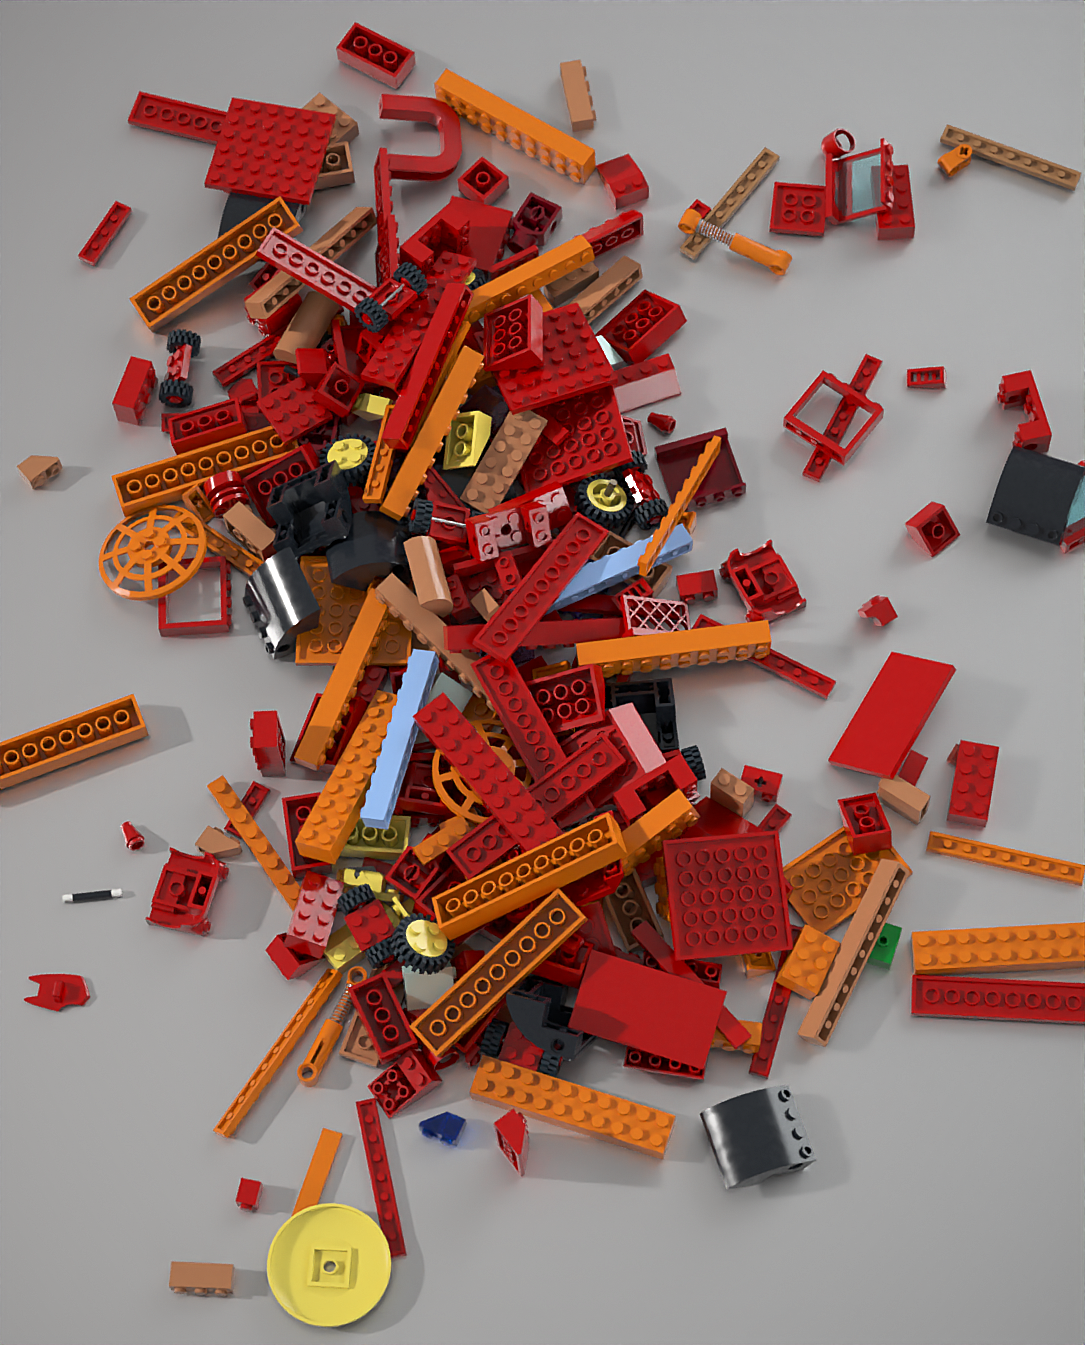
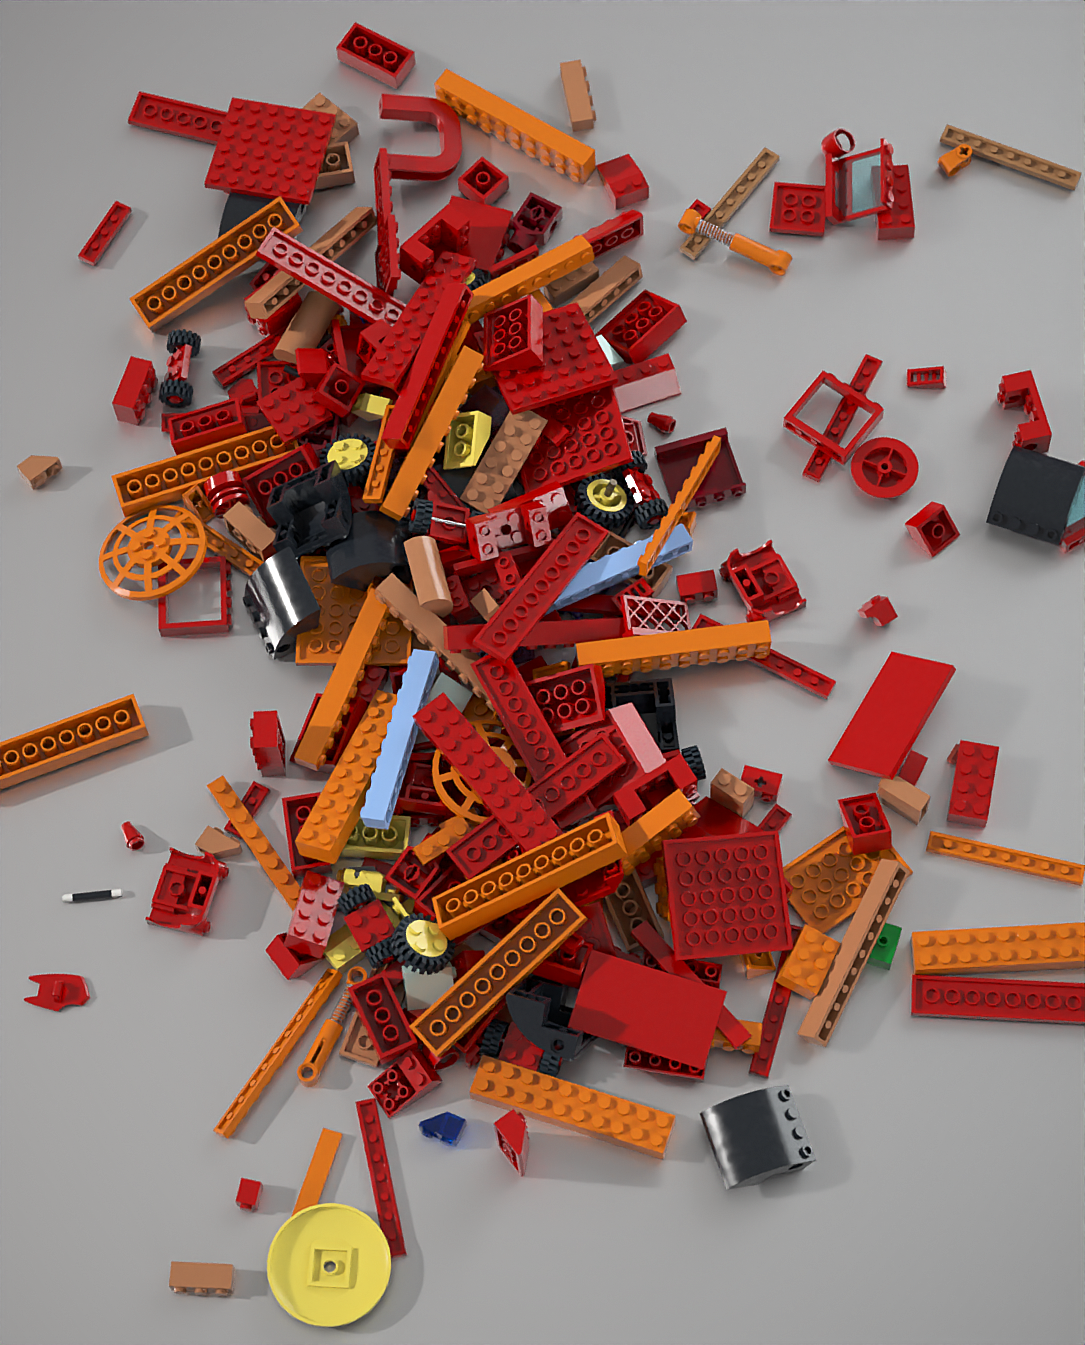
(391, 297): plate -> none
(884, 467): none -> red piece

